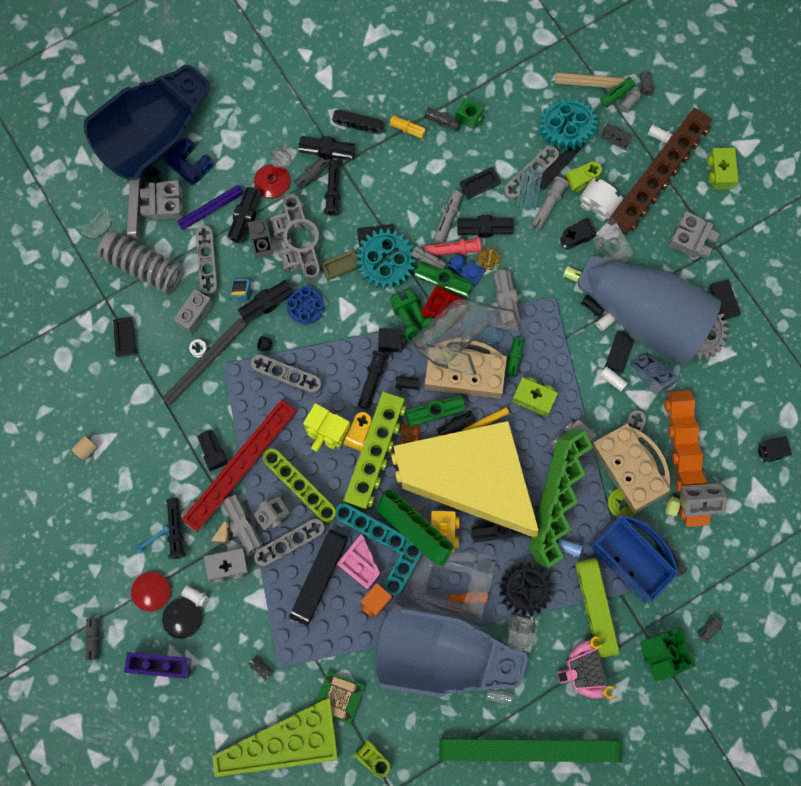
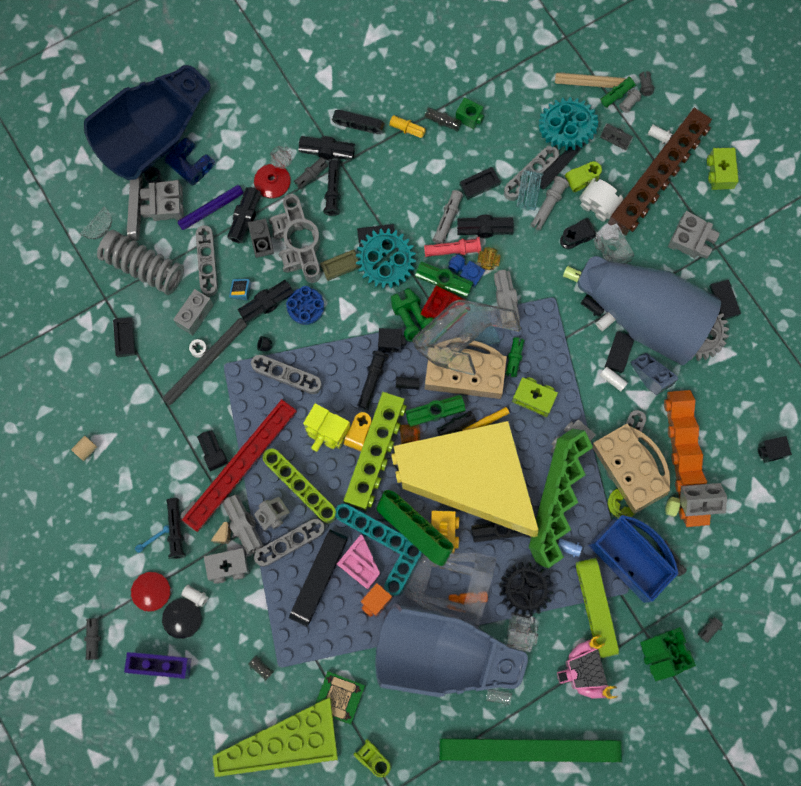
(428, 258): light grey axle -> none

